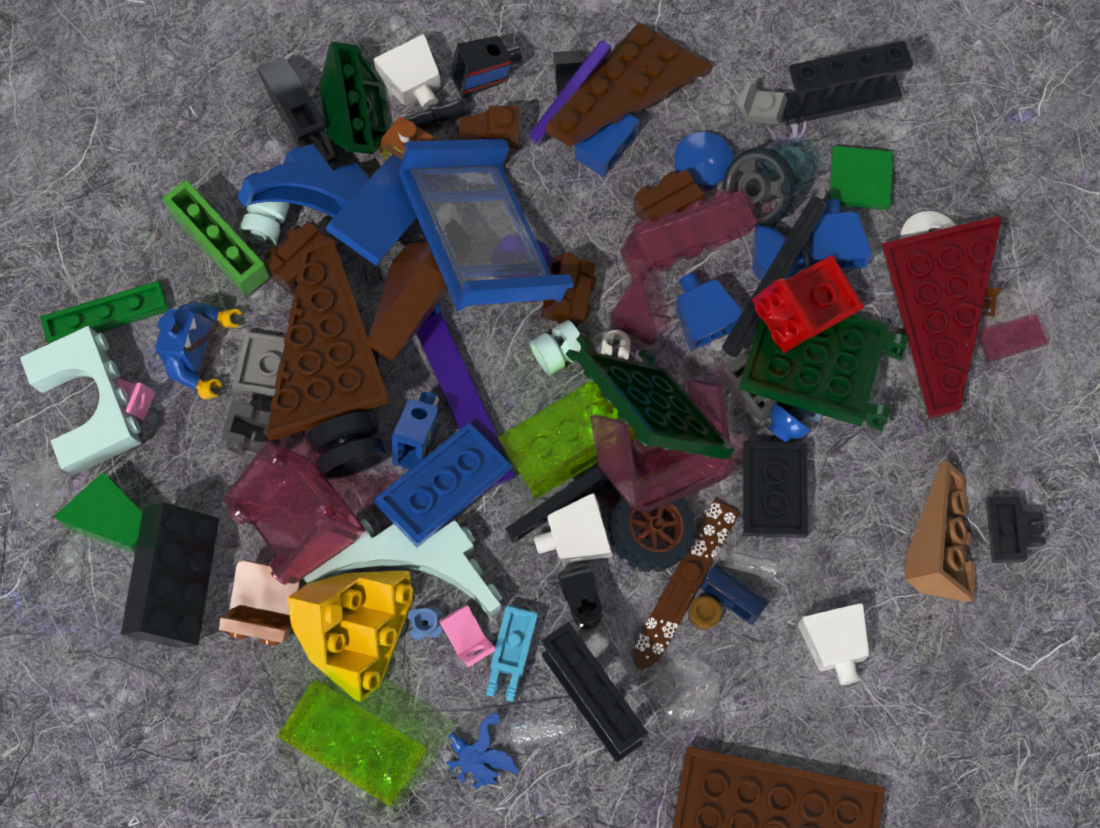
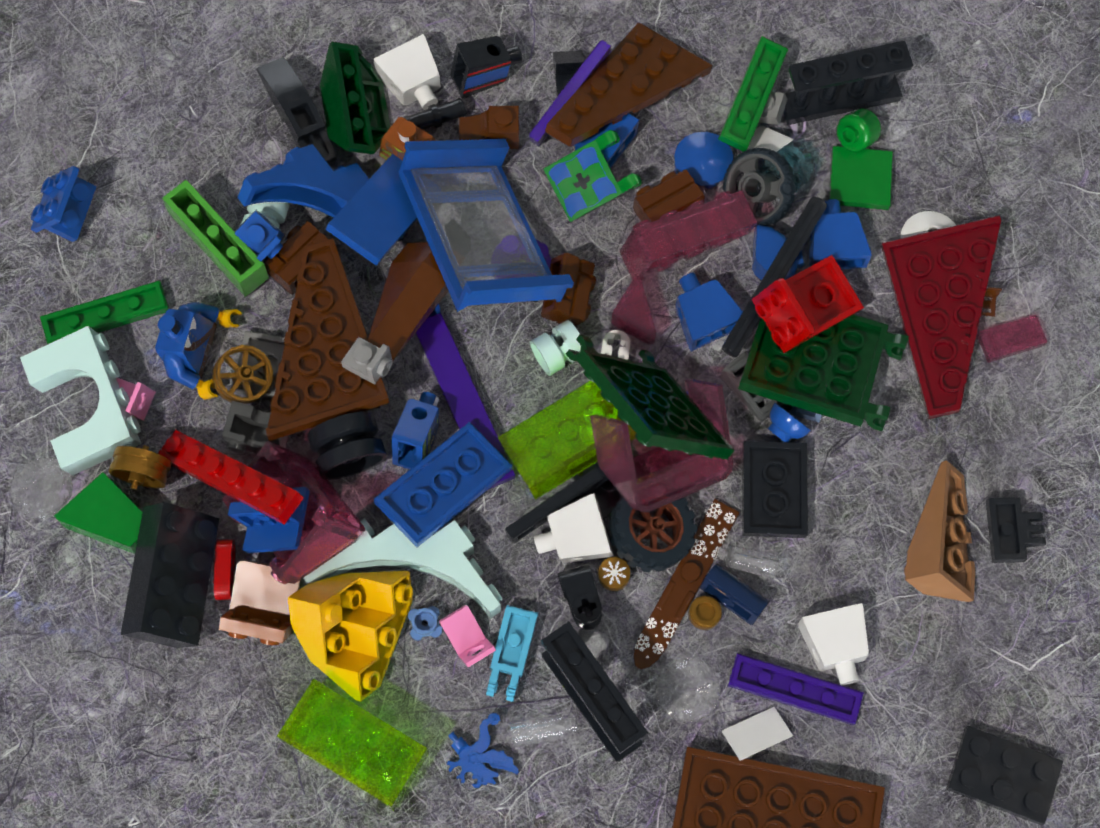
(63, 204): none -> blue bracket
(140, 467): none -> pearl gold wheel
(224, 568): none -> red beam
(231, 477): none -> red plate
(242, 374): none -> pearl gold wheel
(260, 235): none -> blue bracket
(267, 534): none -> blue bracket
(368, 360): none -> light grey bracket
(585, 178): none -> green flag
(614, 573): none -> pearl gold tile
(753, 94): none -> green tile
(757, 733): none -> white sticker
(769, 139): none -> white sticker
(795, 689): none -> dark purple tile
(858, 129): none -> green head
(1004, 775): none -> black plate

